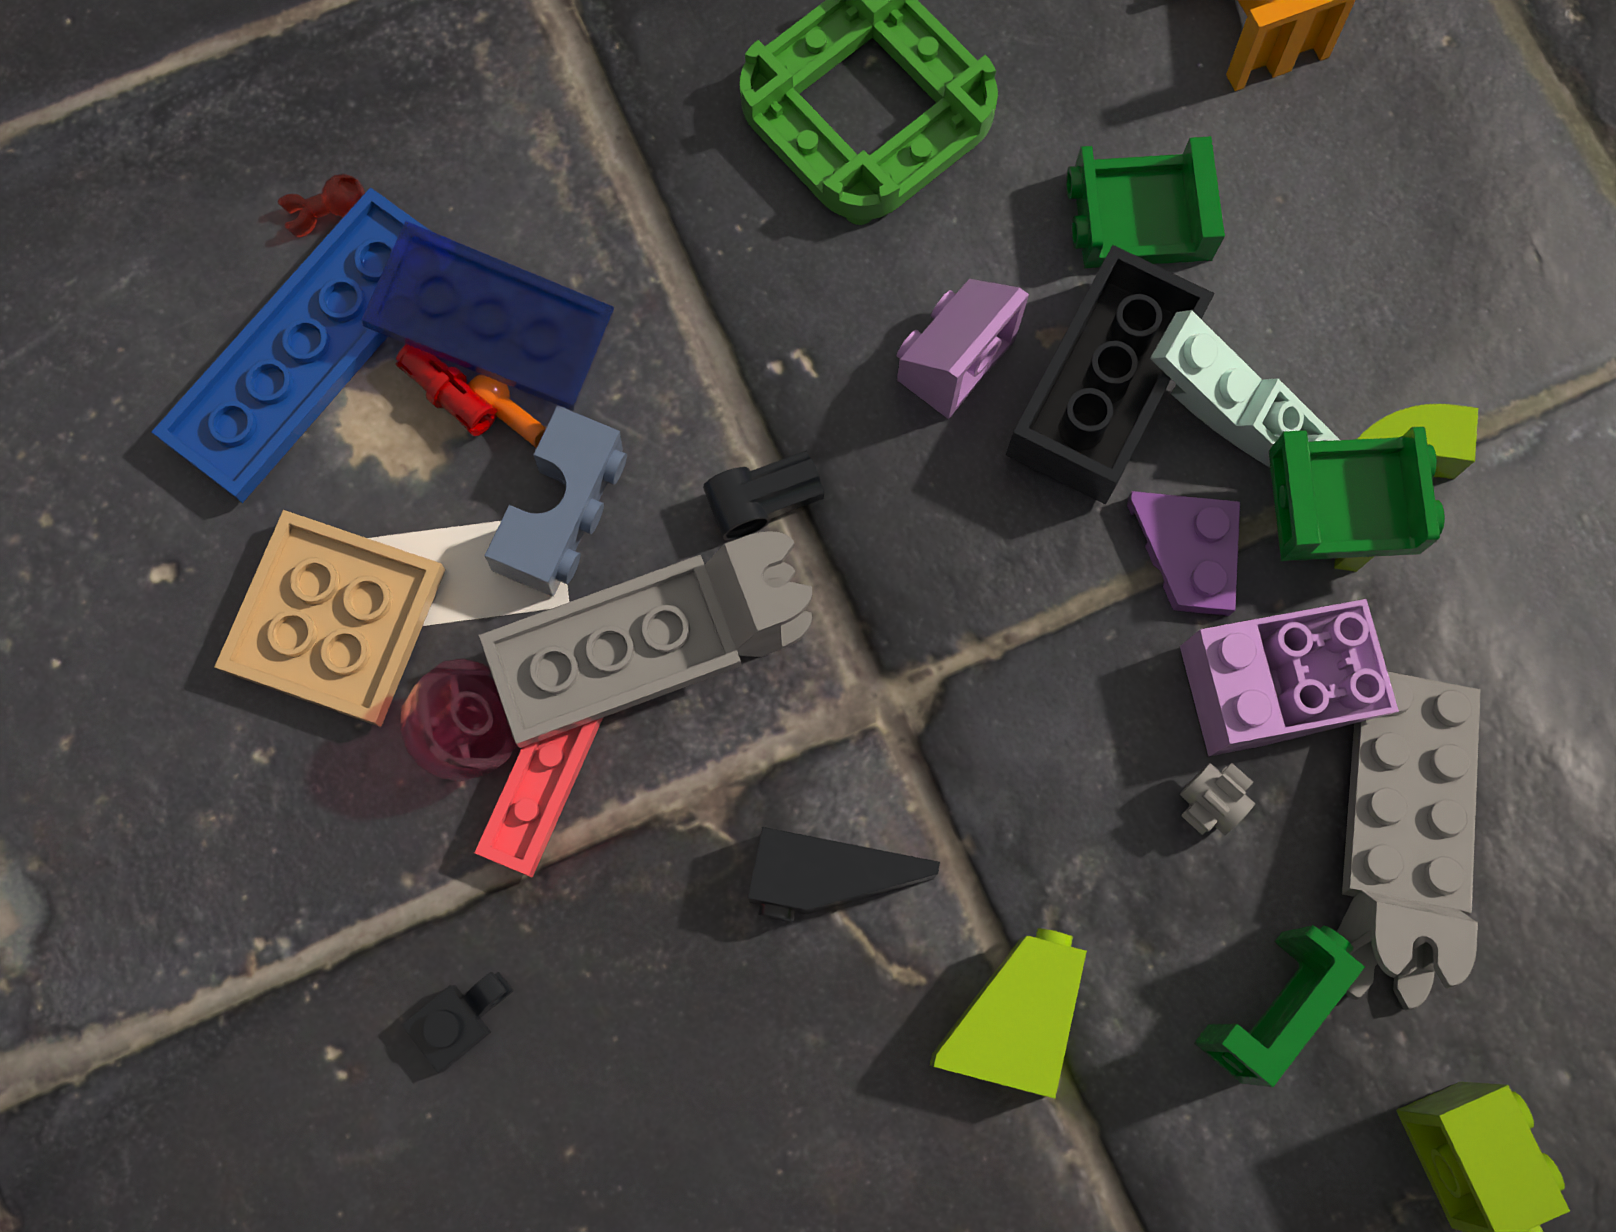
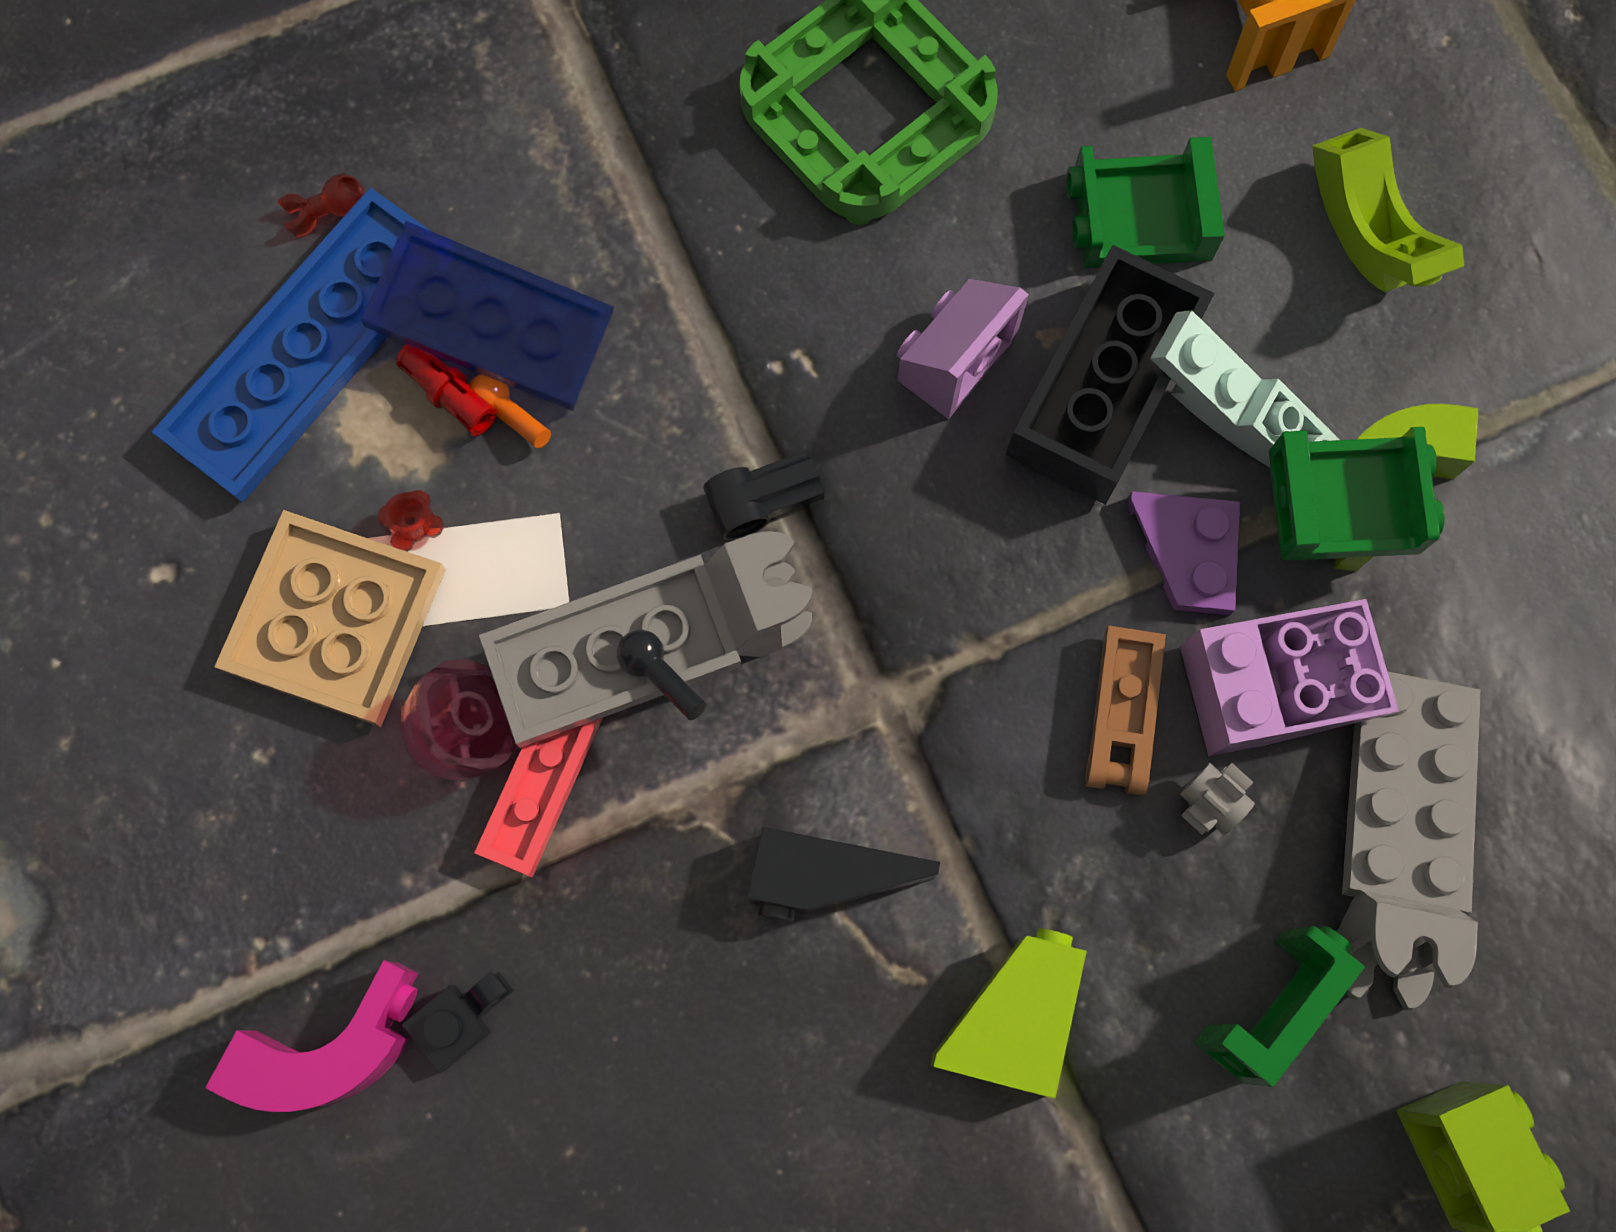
(280, 1079): none -> dark pink arch
(403, 507): none -> clear red plate
(543, 546): sand blue arch -> none
(642, 655): none -> black bar
(1126, 708): none -> medium nougat plate
(1370, 215): none -> lime arch

